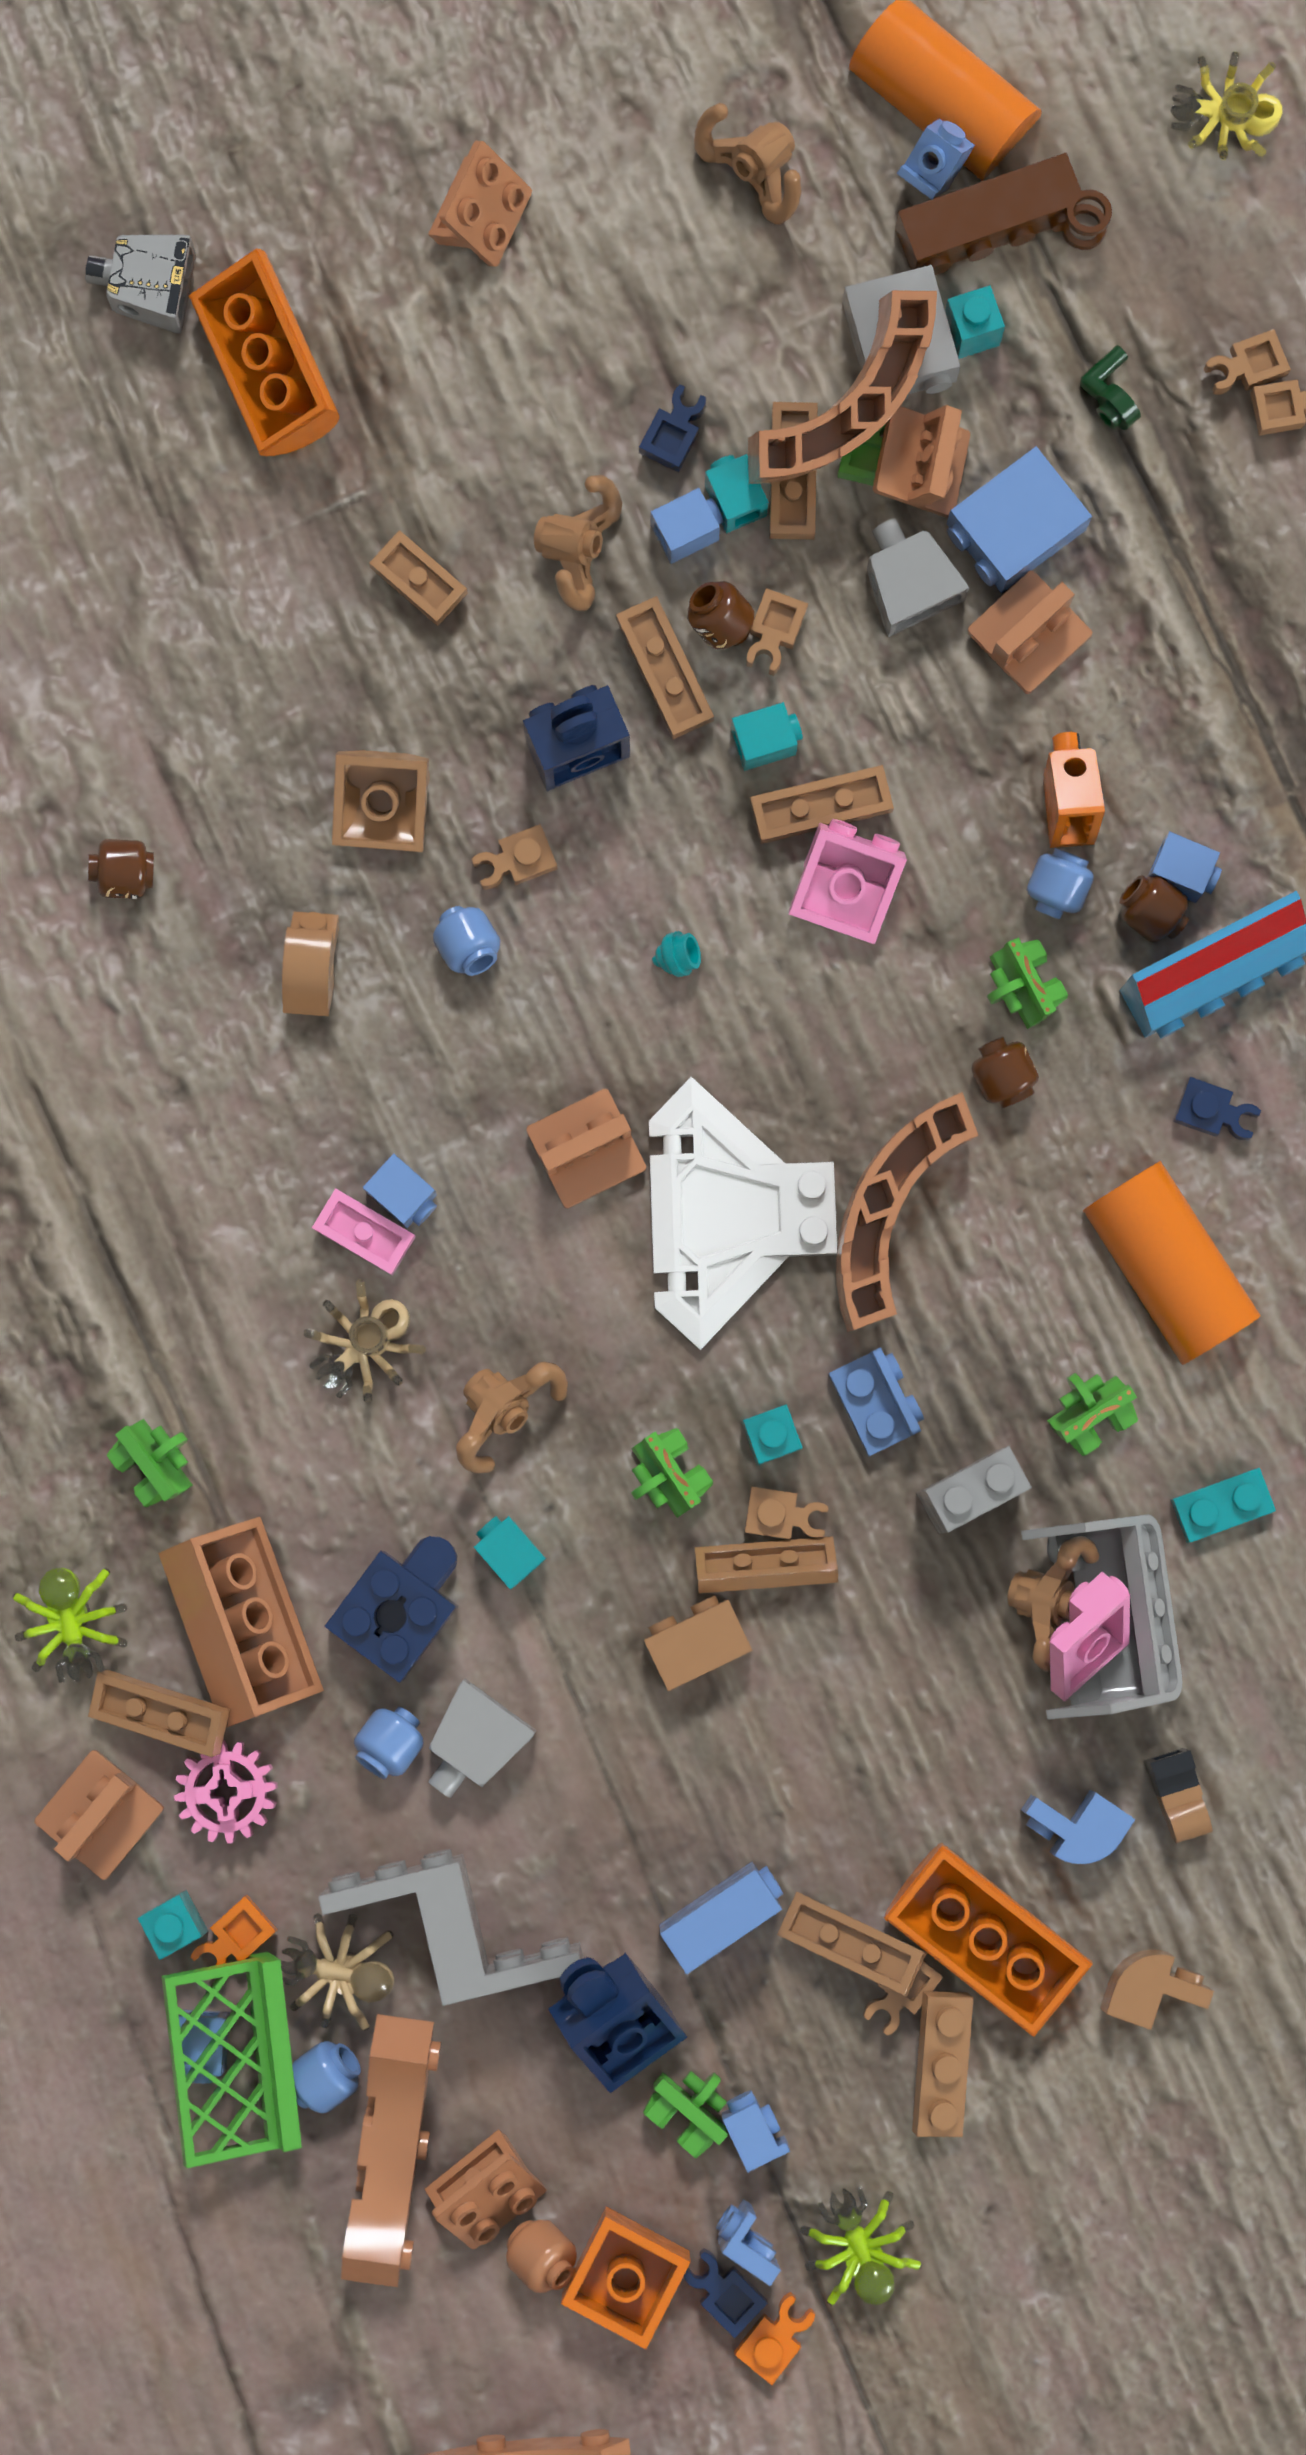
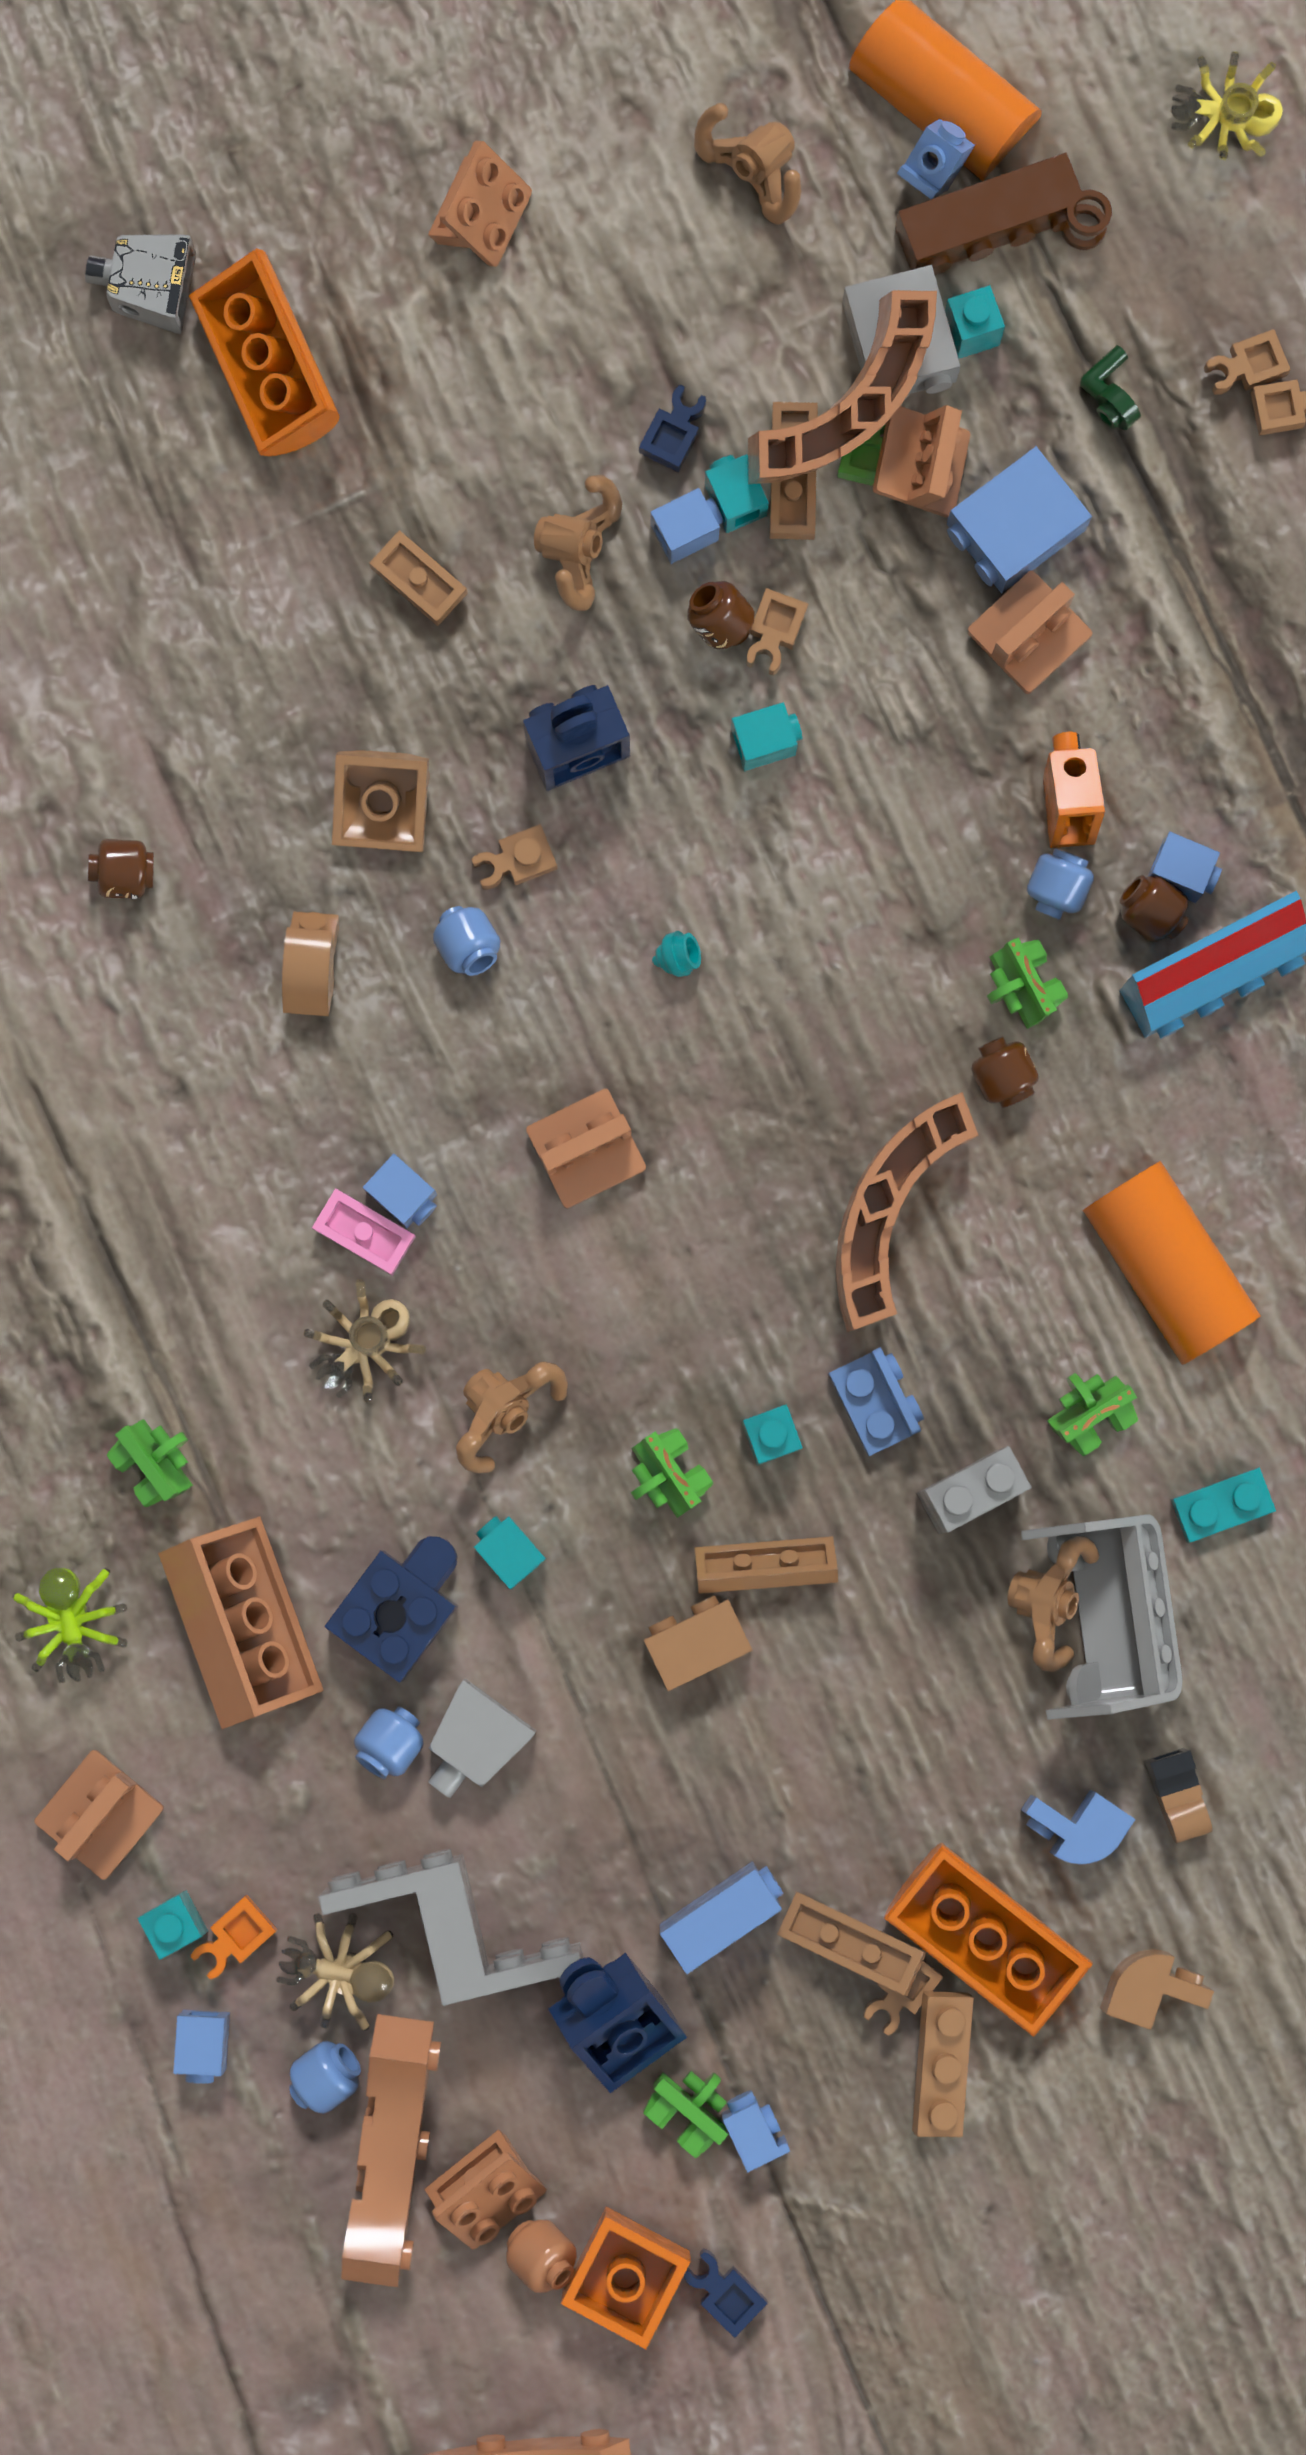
(159, 1713): medium nougat plate -> none
(246, 1789): bright pink gear -> none
(272, 2057): bright green fence -> none
(664, 667): medium nougat plate -> none
(727, 1212): white plate -> none
(744, 2246): medium blue bracket -> none
(770, 2343): orange plate -> none
(775, 1514): medium nougat plate -> none
(803, 806): medium nougat plate -> none
(848, 881): bright pink plate -> none
(861, 2249): animal -> none
(911, 578): light grey torso -> none
(1093, 1635): bright pink plate -> none
(1209, 1108): dark blue plate -> none

